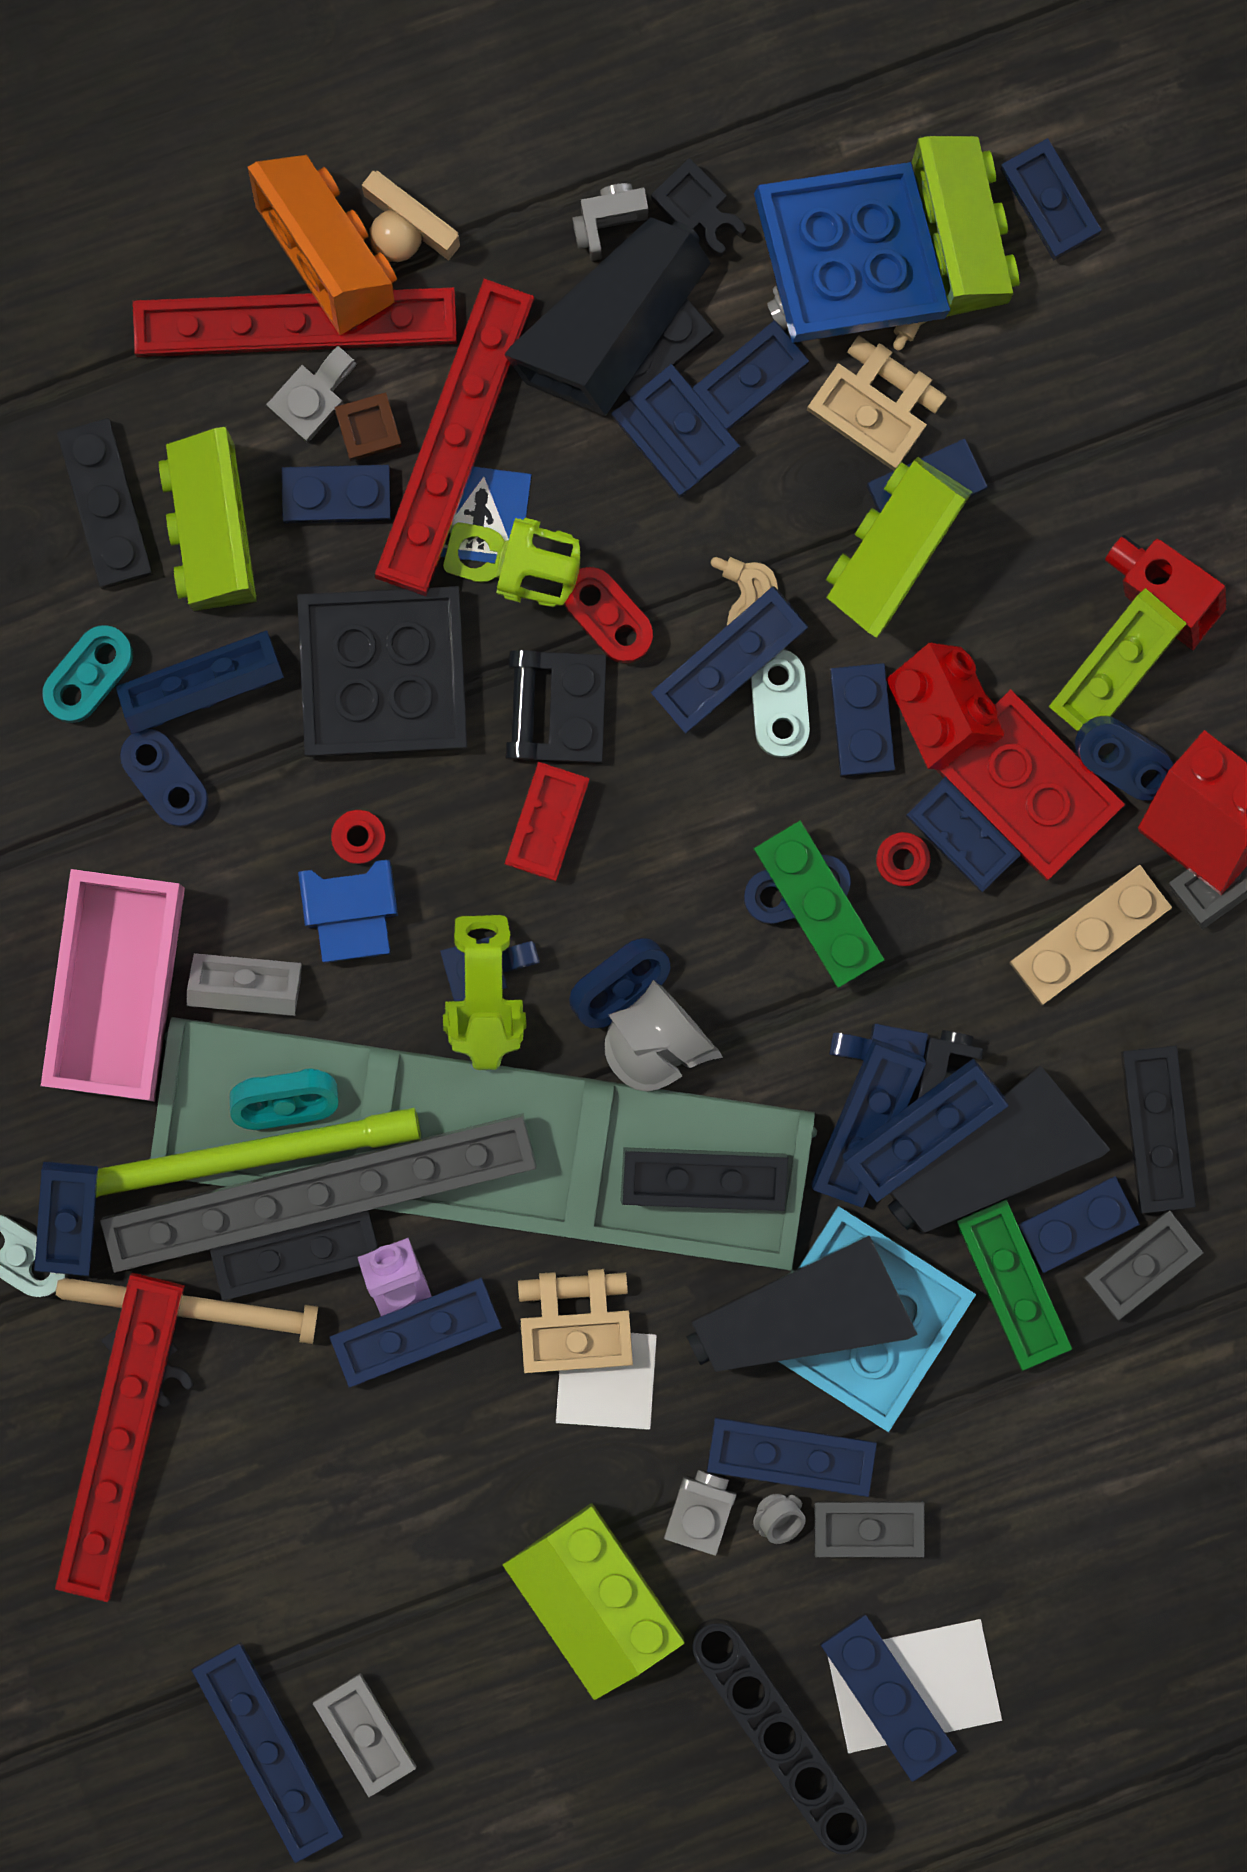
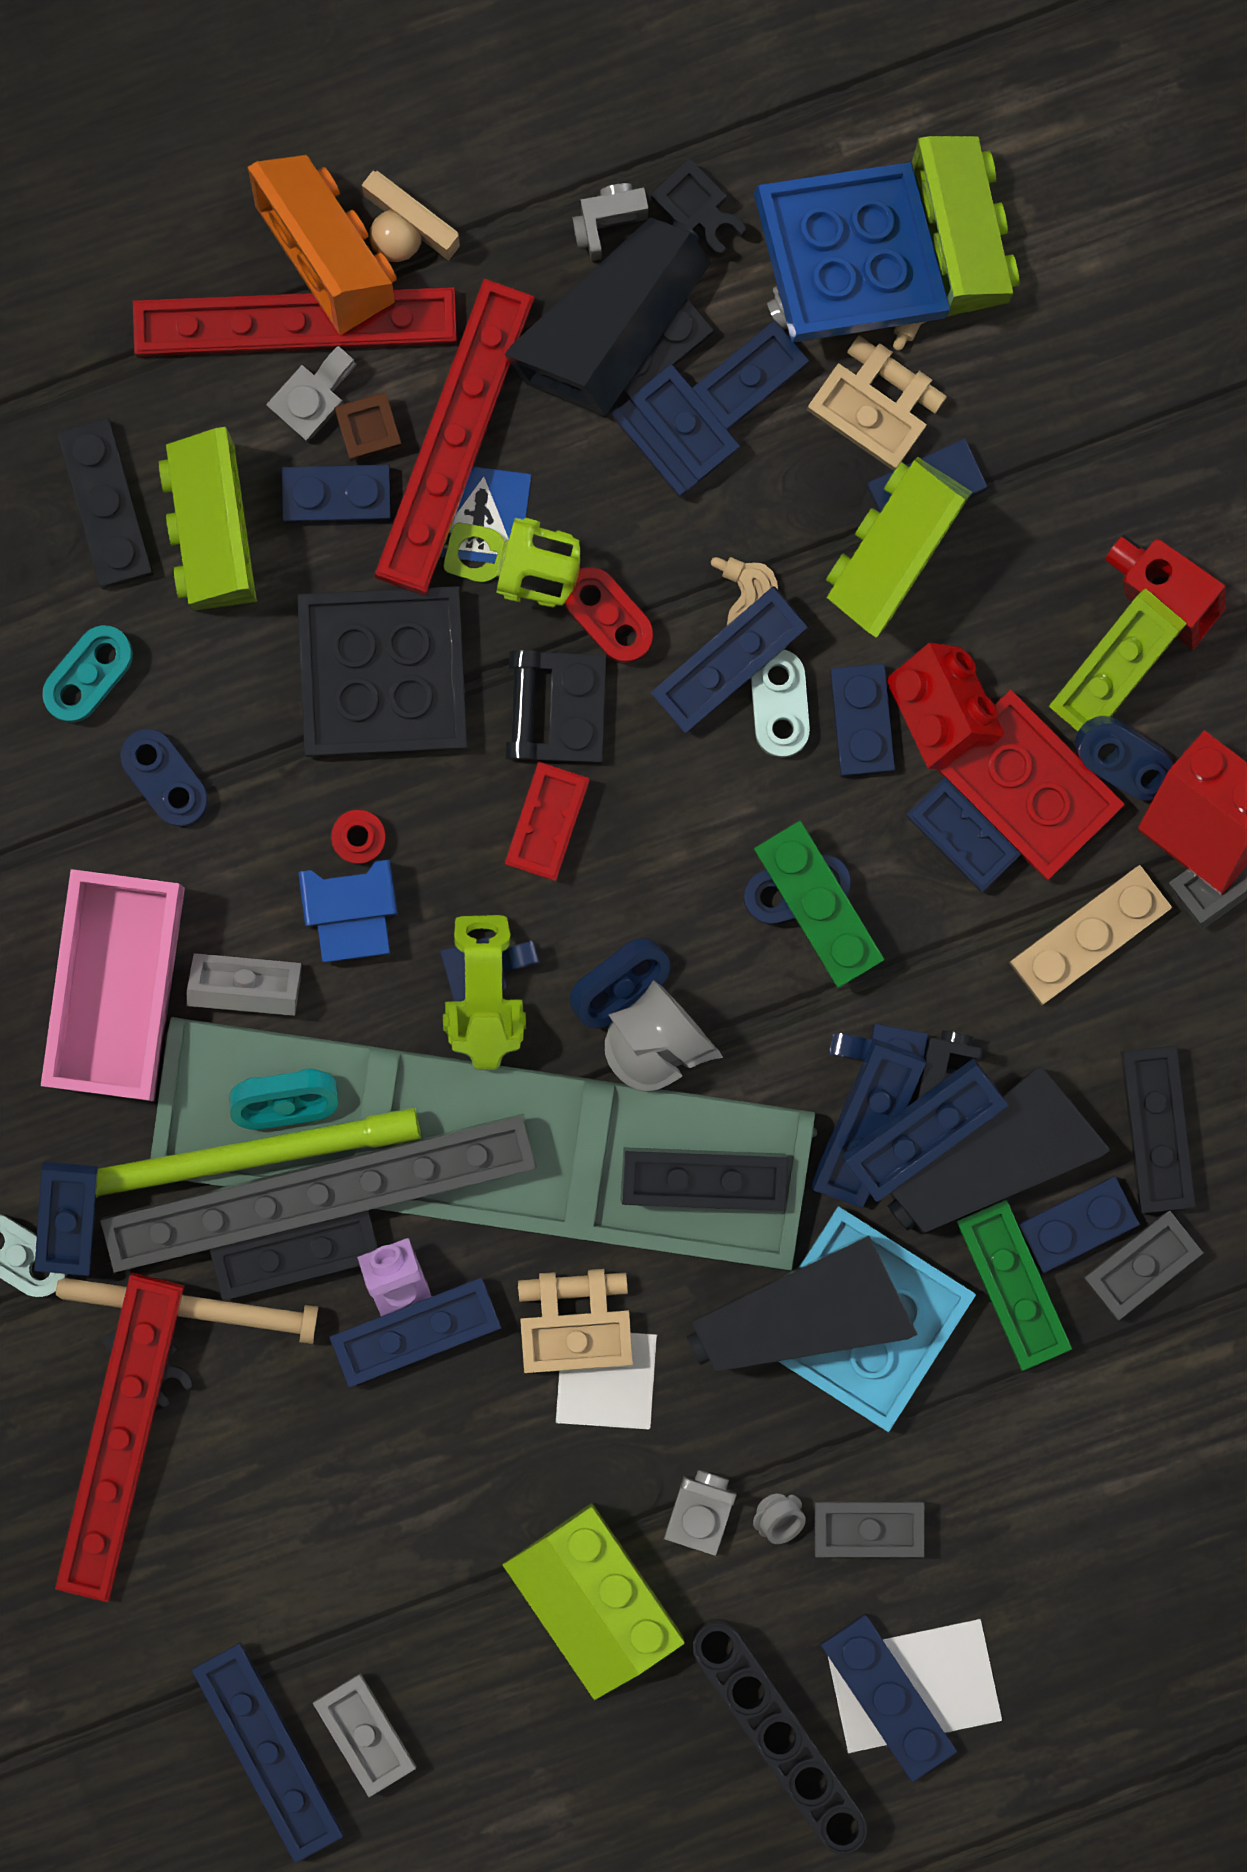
(199, 682): dark blue plate -> none
(791, 1457): dark blue plate -> none
(915, 847): red plate -> none
(1050, 199): dark blue plate -> none

